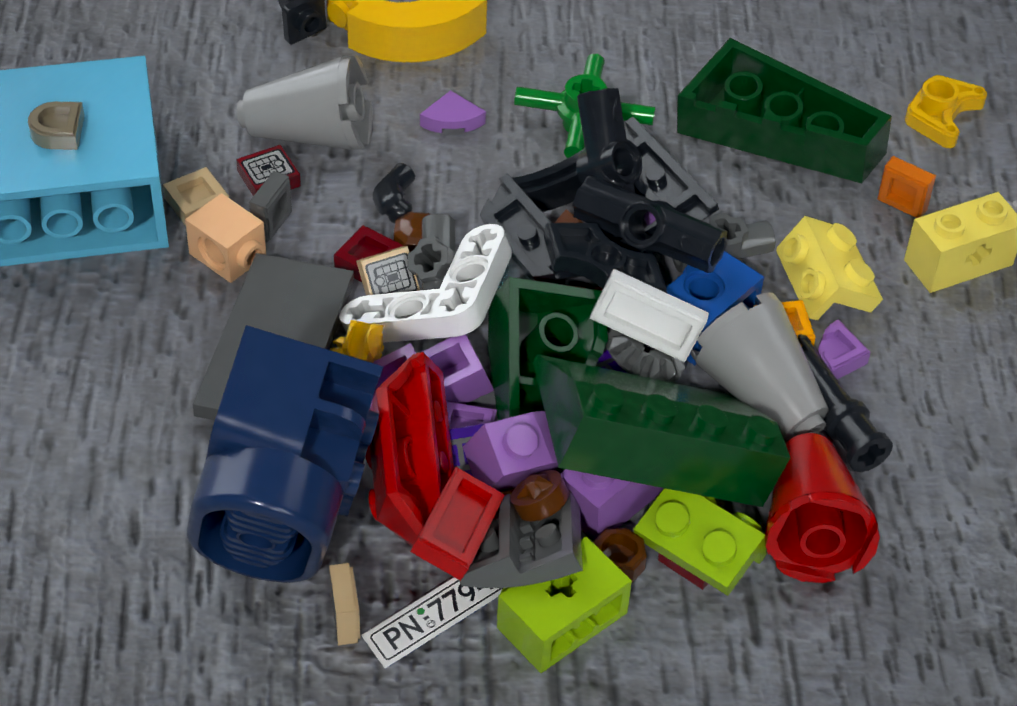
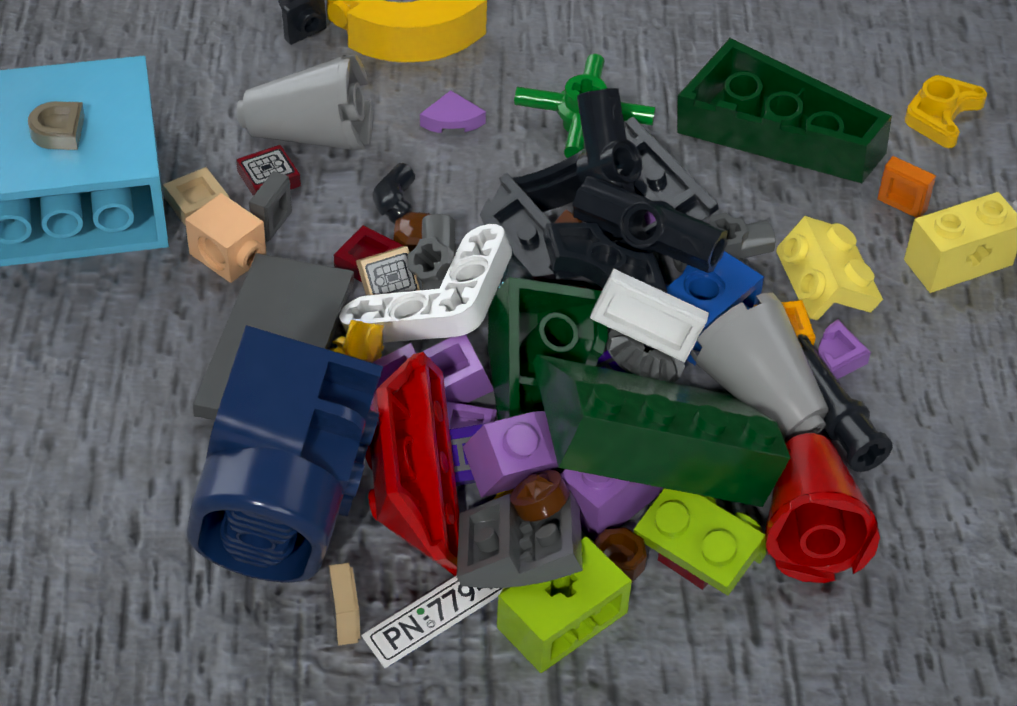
(457, 523): red tile -> none

